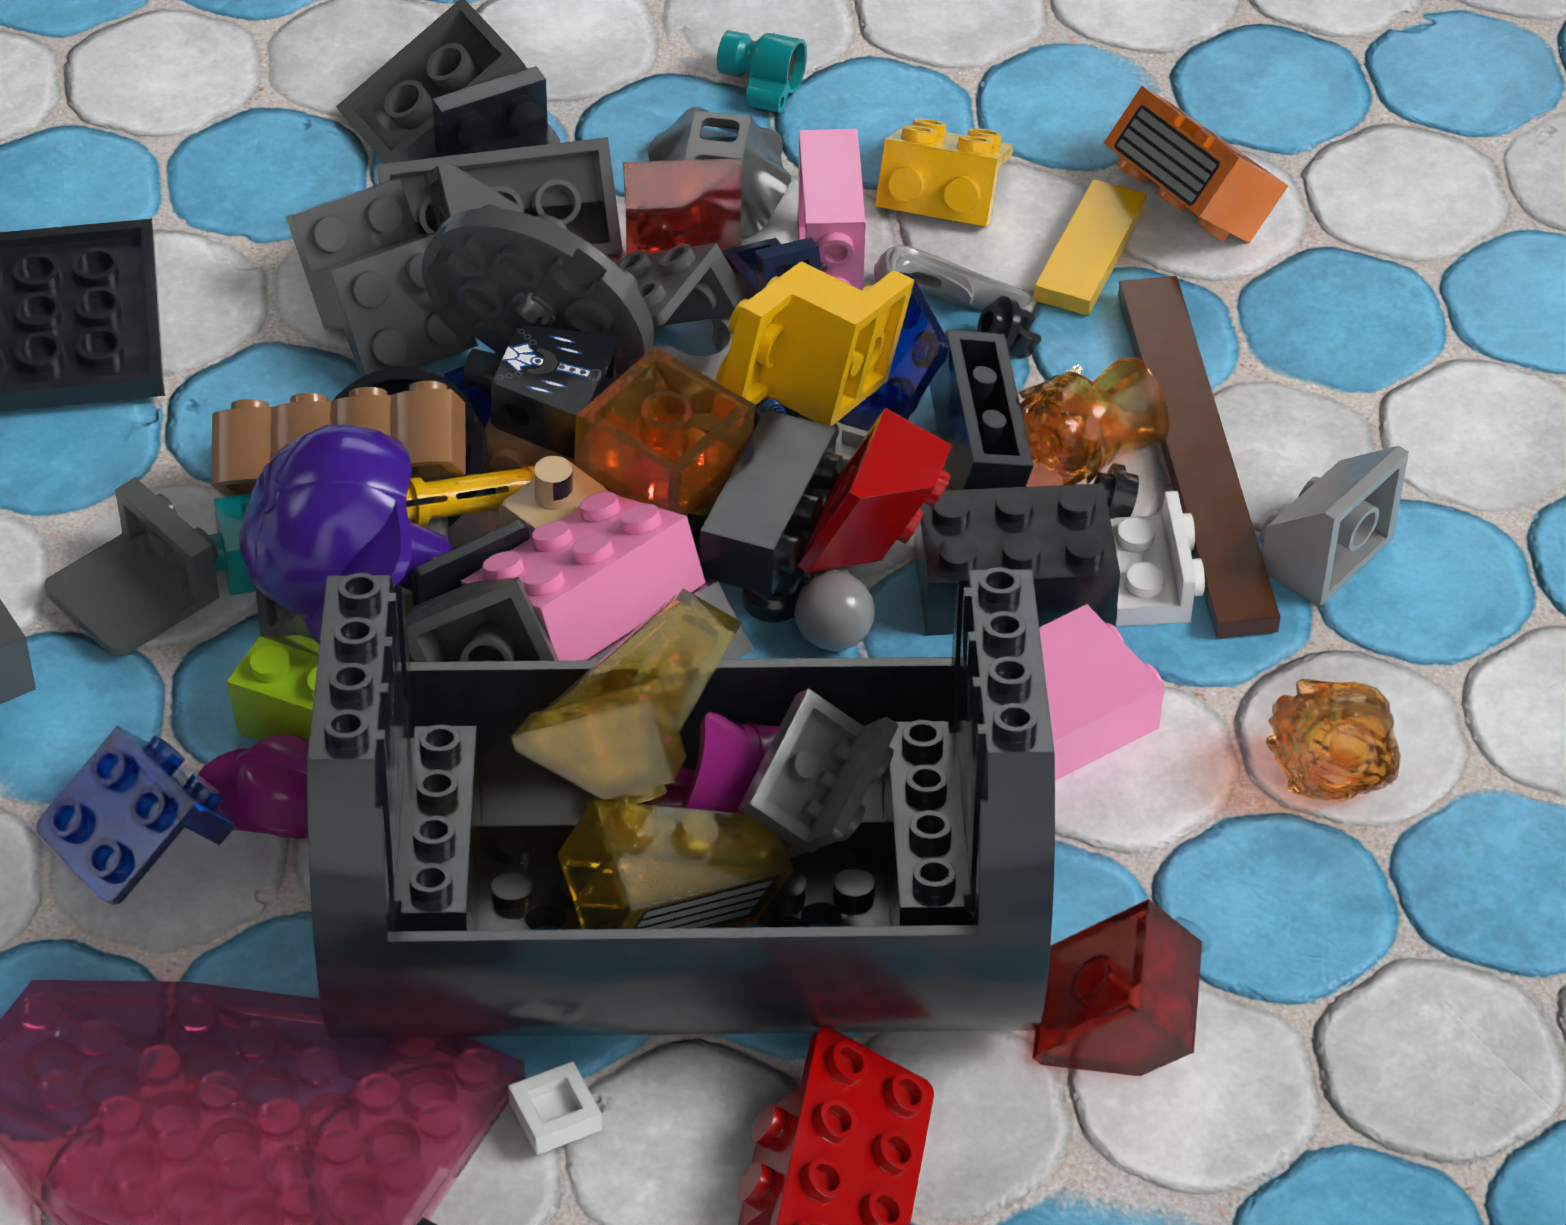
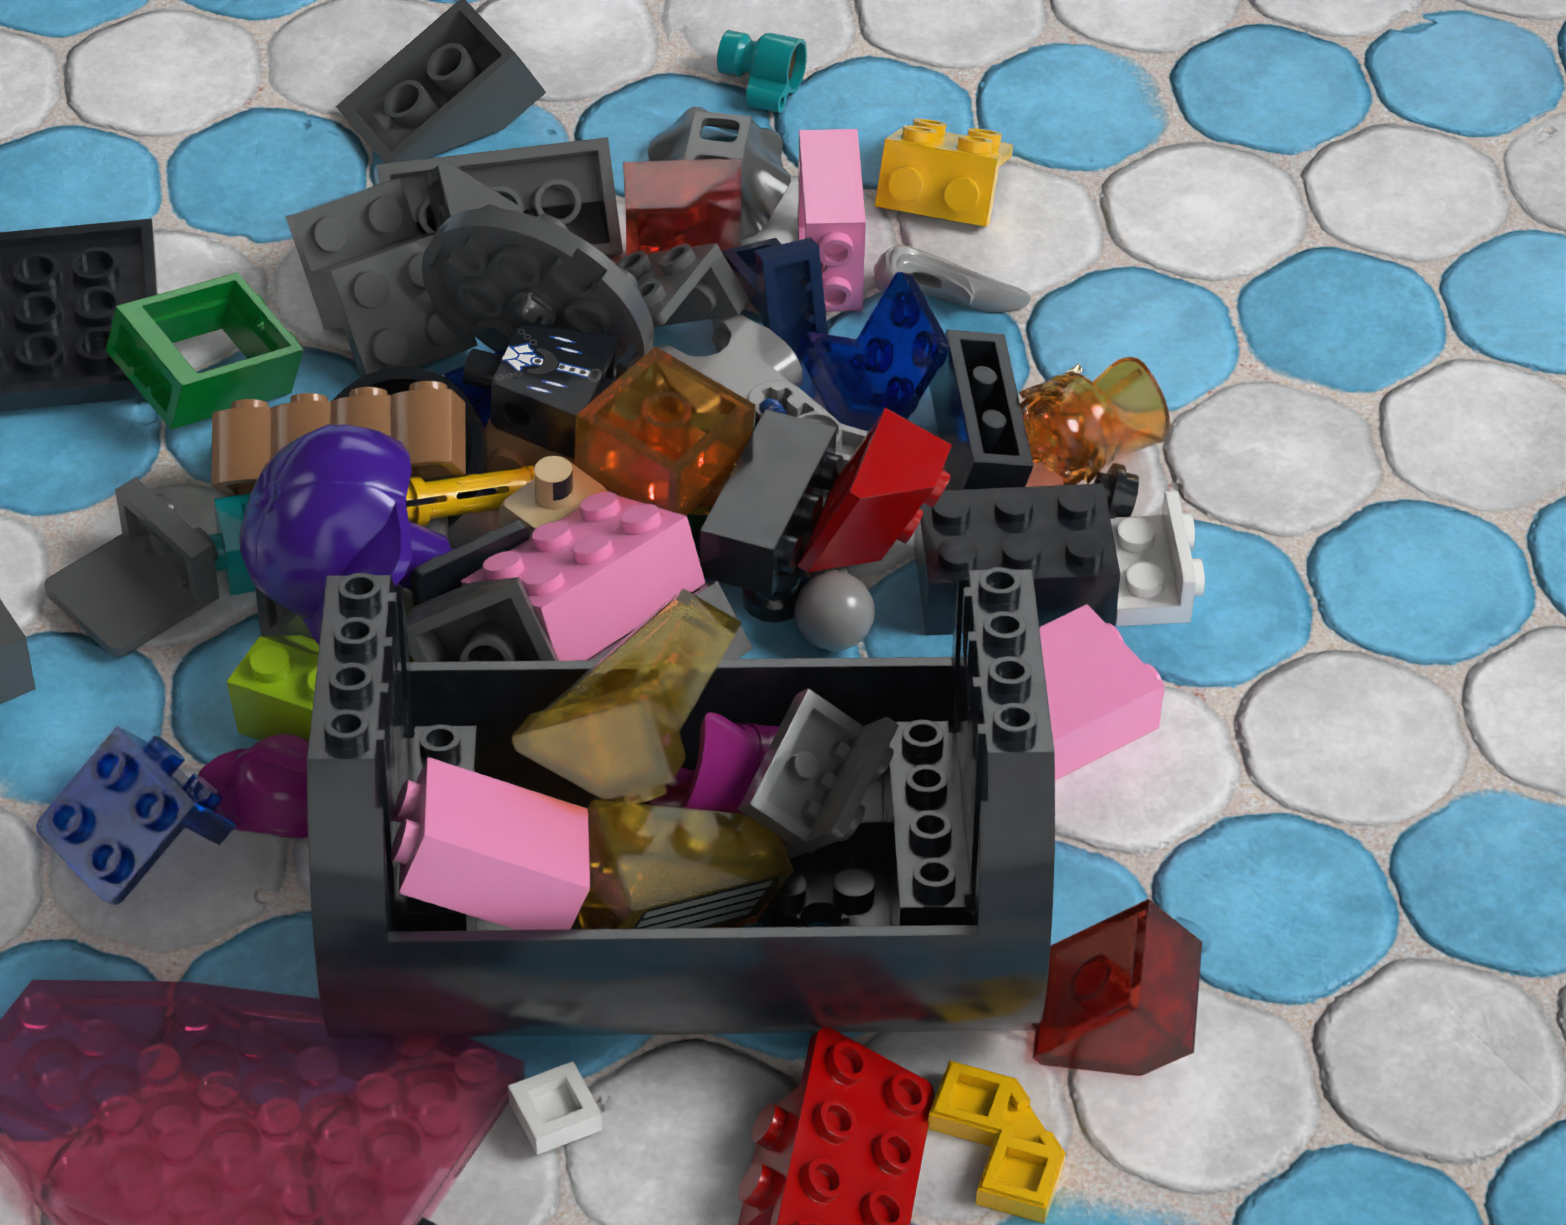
(145, 351): none -> green window
(491, 849): none -> bright pink brick
(494, 115): black bracket -> none
(815, 341): yellow bracket -> none
(997, 1113): none -> yellow tile
(1007, 318): black plate -> none
(1090, 247): yellow tile -> none
(1193, 167): orange wedge -> none
(1200, 459): reddish brown tile -> none
(1334, 740): clear orange hair -> none
(1335, 524): light grey slope -> none

